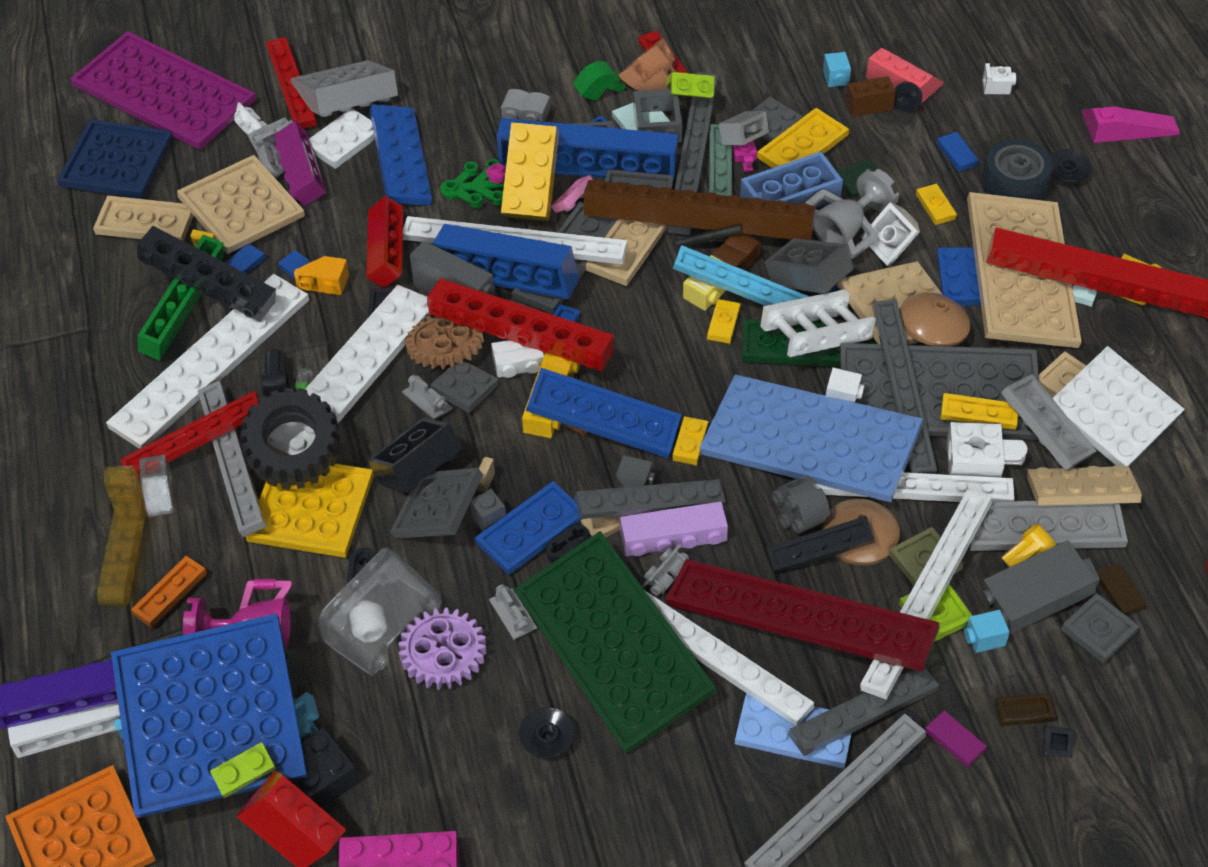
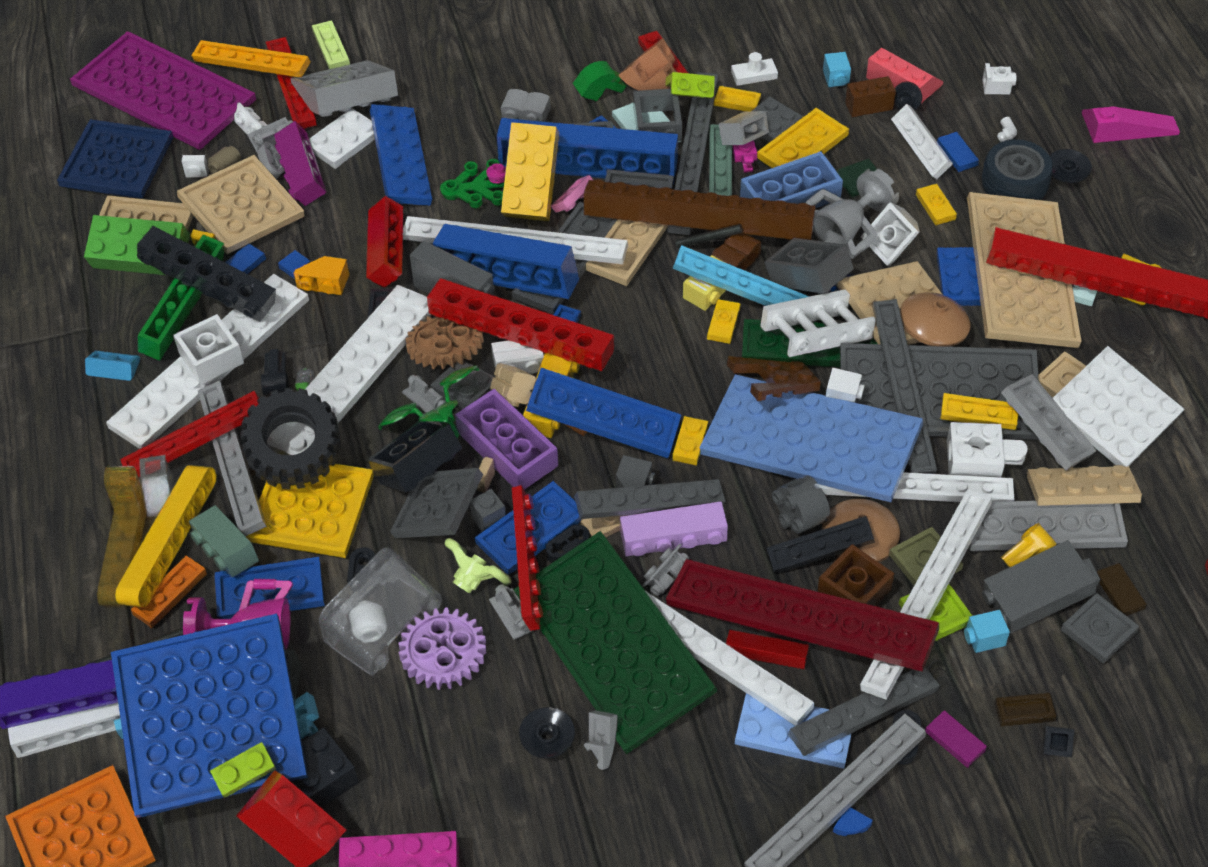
(111, 365): none -> dark azure slope
(115, 240): none -> bright green brick
(165, 536): none -> yellow beam
(195, 165): none -> white plate
(208, 349): none -> white brick
(223, 158): none -> dark tan brick
(223, 541): none -> sand green brick
(251, 58): none -> light orange plate
(305, 593): none -> blue plate
(330, 44): none -> yellowish green plate
(442, 413): none -> green plant
(473, 570): none -> yellowish green piece
(507, 437): none -> medium lavender brick
(513, 384): none -> tan brick
(527, 564): none -> red plate
(602, 736): none -> light grey slope
(737, 99): none -> yellow tile
(754, 71): none -> white tile
(768, 649): none -> red slope
(778, 376): none -> reddish brown wing
(852, 823): none -> blue tile
(857, 578): none -> reddish brown brick
(922, 141): none -> white plate
(1009, 130): none -> white arm

